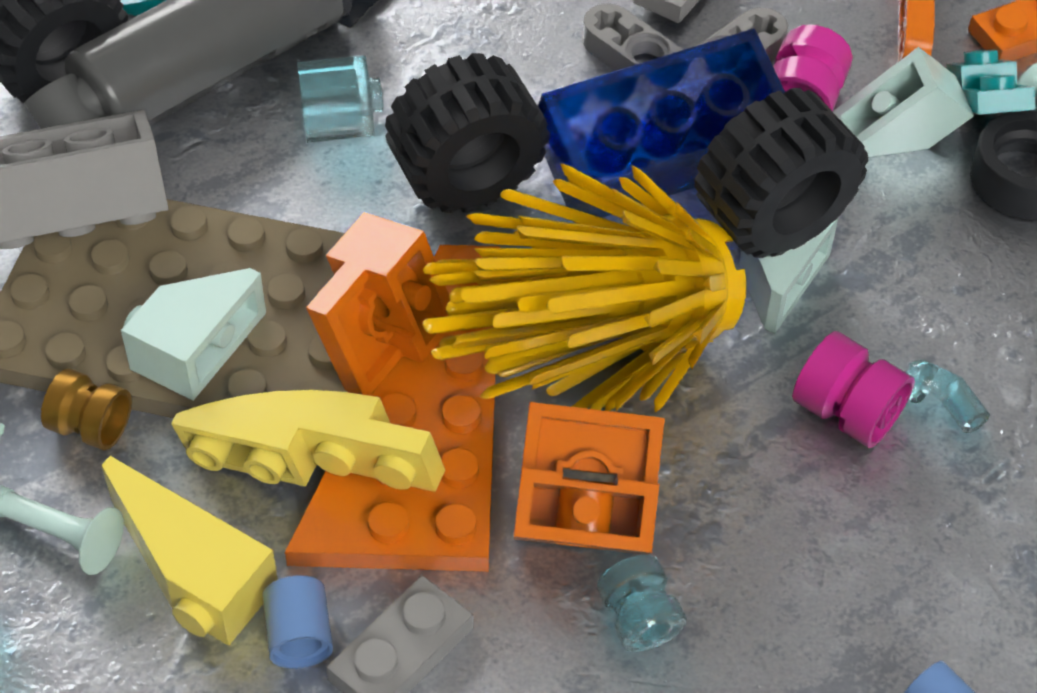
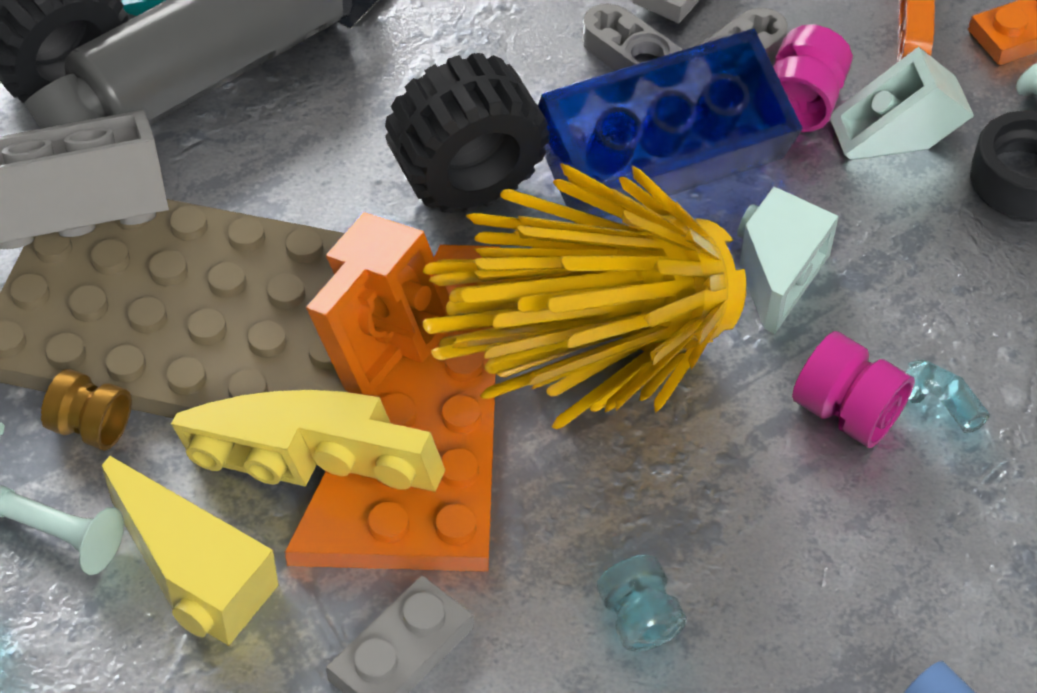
(192, 328): light aqua slope -> none
(297, 622): medium blue beam -> none
(338, 98): clear light blue brick -> none
(586, 512): orange brick -> none
(780, 172): black tyre -> none
(992, 83): teal slope -> none

